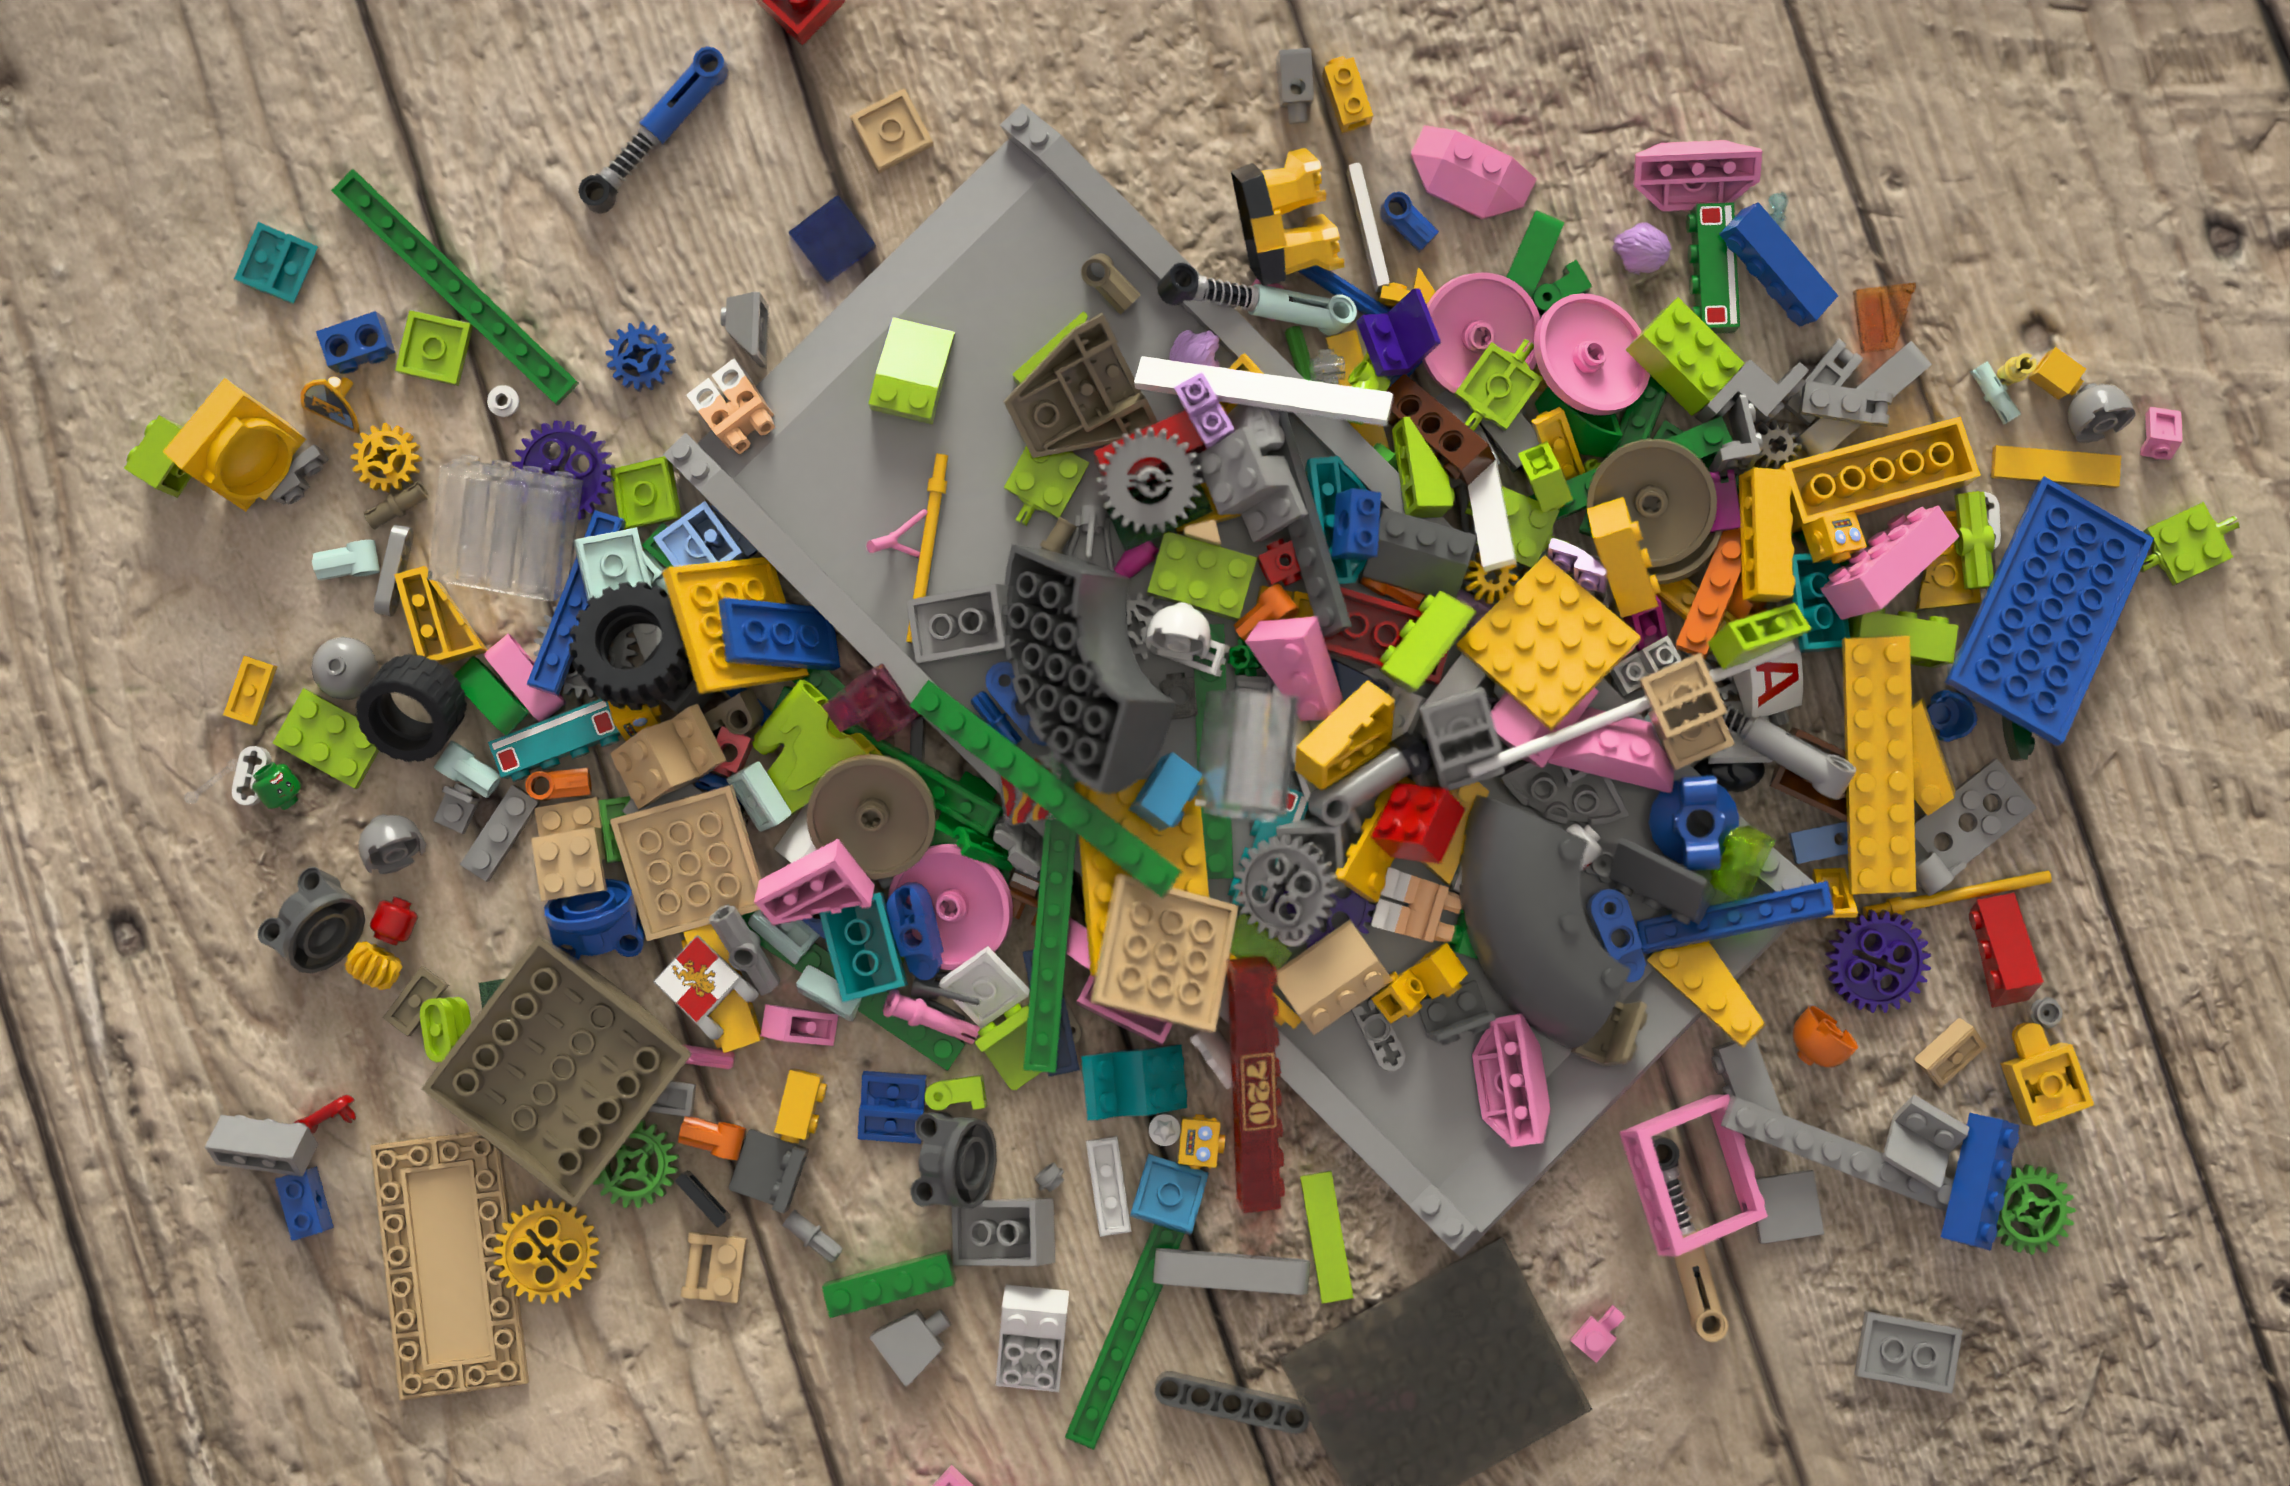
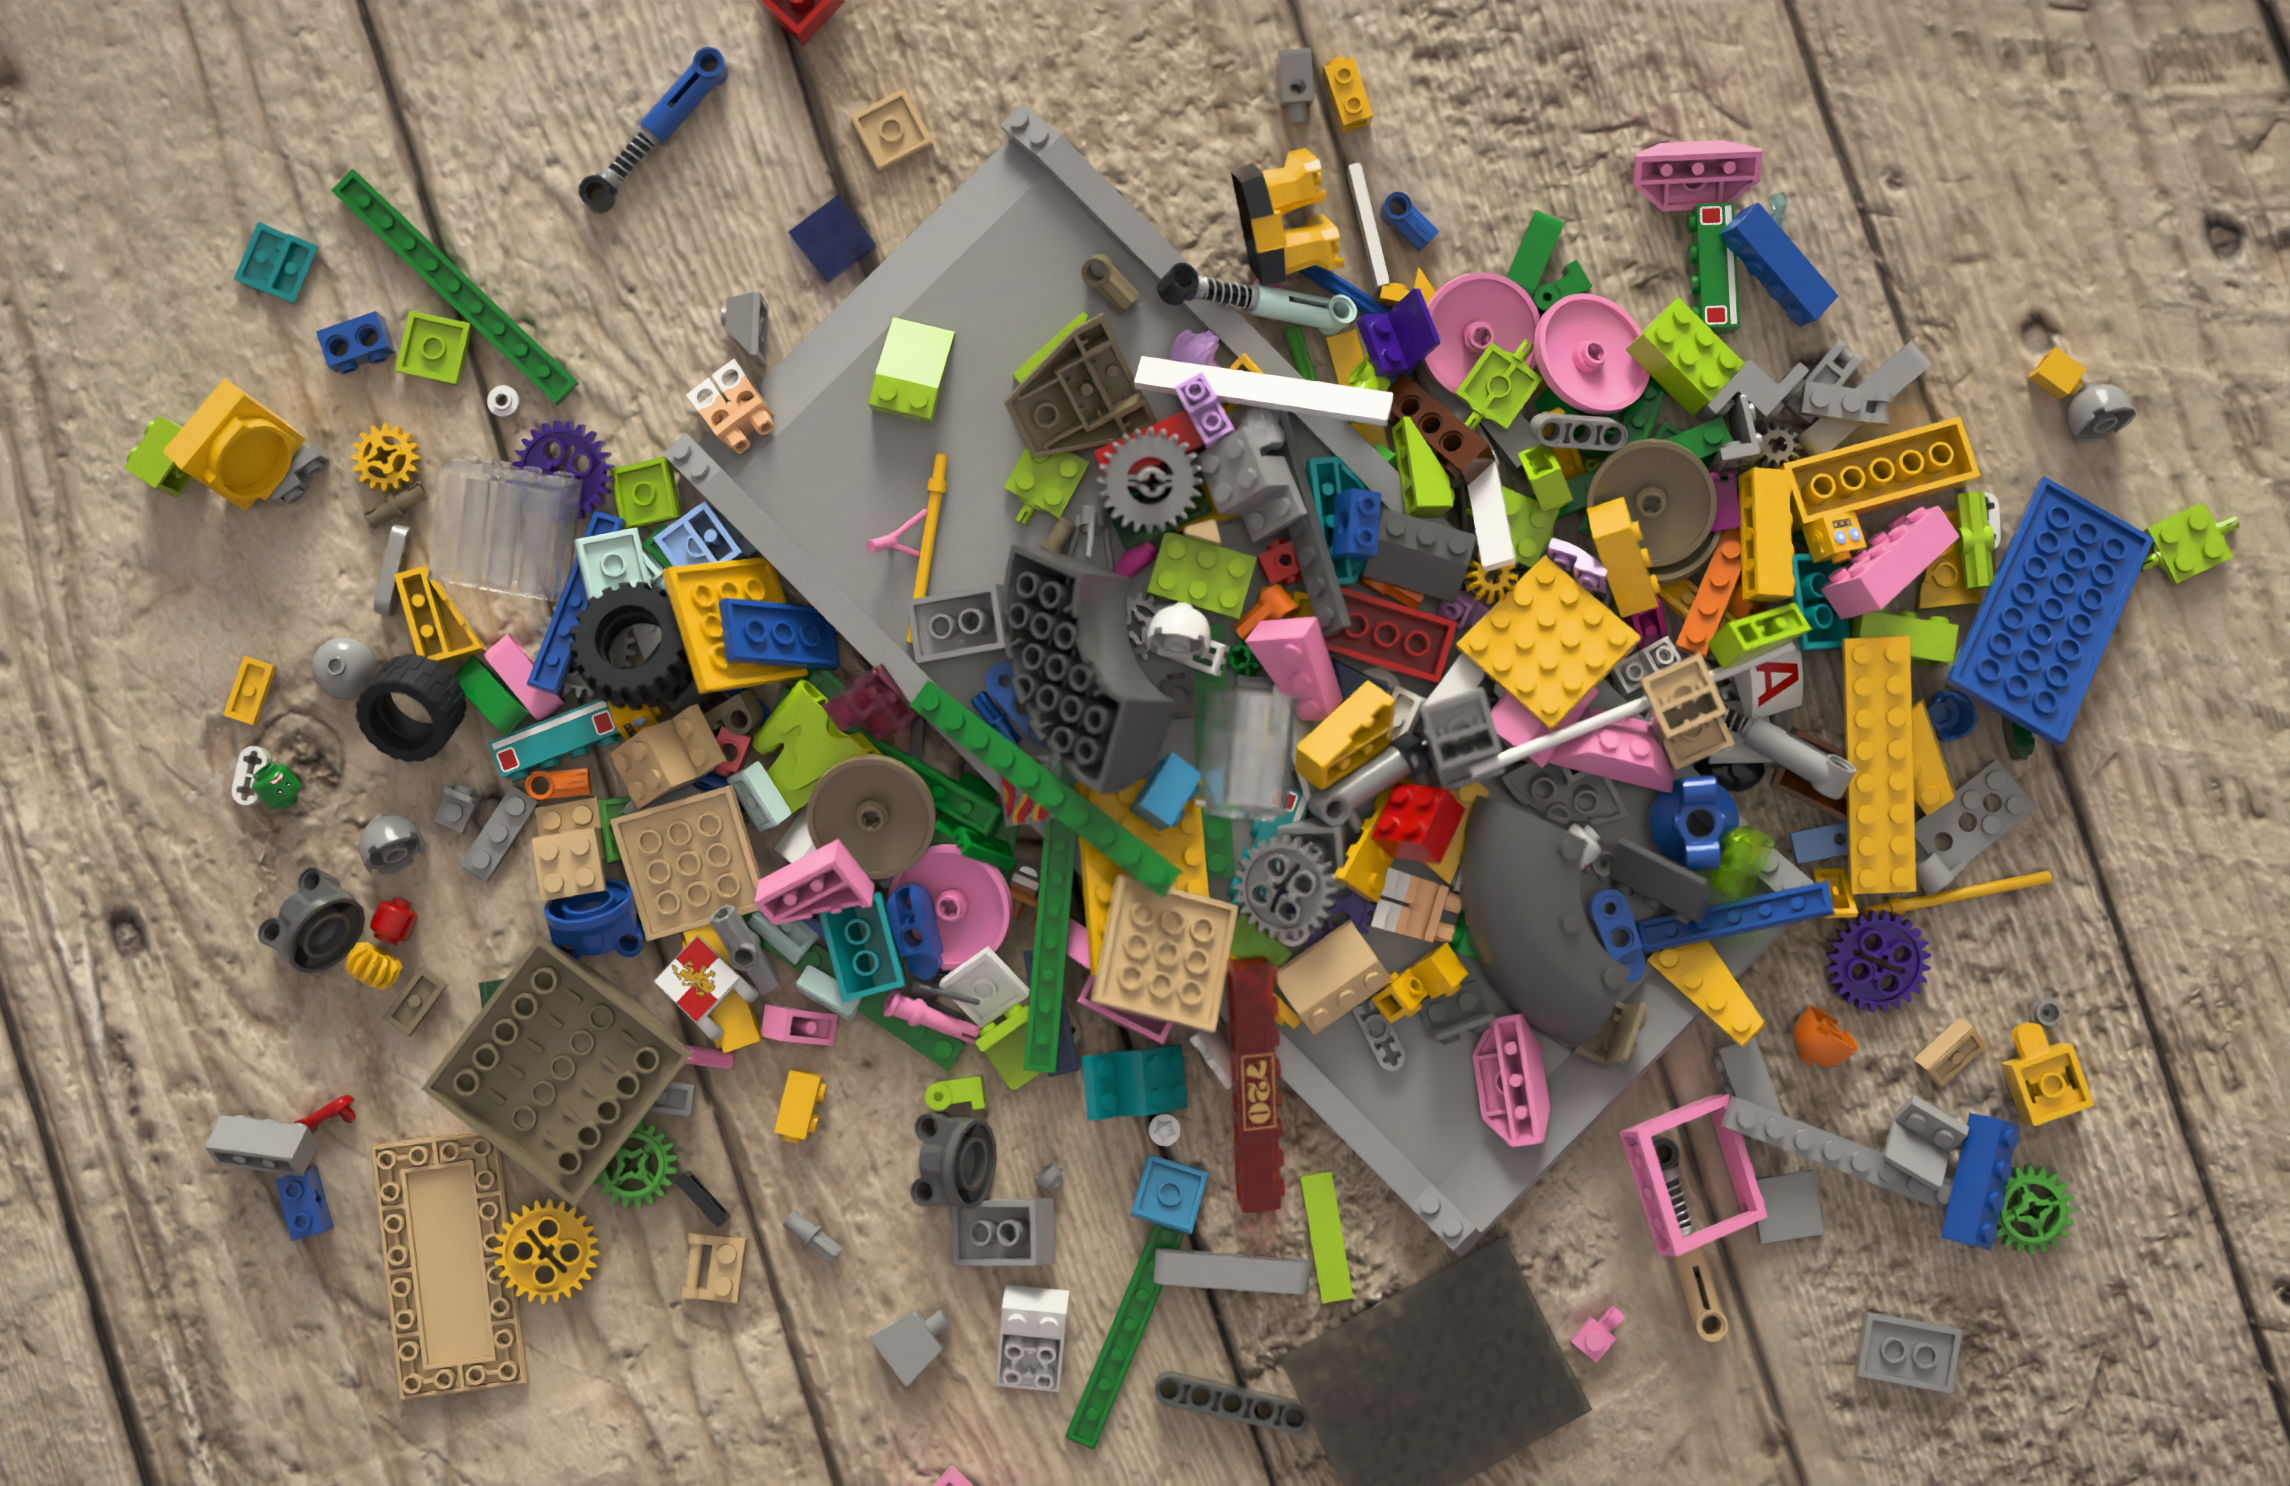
(327, 739): lime plate -> none
(328, 401): shield -> none
(355, 559): light aqua piece -> none
(443, 1024): lime brick -> none
(461, 766): light aqua piece -> none
(628, 360): blue gear -> none
(721, 1139): orange piece -> none
(769, 1169): dark grey bracket -> none
(889, 1283): green brick -> none
(891, 1106): blue slope -> none
(1023, 844): light grey hinge -> none
(1108, 1186): white tile -> none
(1200, 1141): yellow head -> none
(1327, 367): clear gear -> none
(1425, 640): lime slope -> none
(1470, 173): bright pink wedge -> none
(1590, 439): none -> light grey beam
(1642, 248): lavender hair -> none
(1881, 314): clear orange wing -> none
(1995, 392): light aqua pin -> none
(2005, 950): red wedge -> none
(2016, 369): light yellow pin -> none
(2056, 465): yellow tile -> none
(2162, 433): bright pink bracket -> none

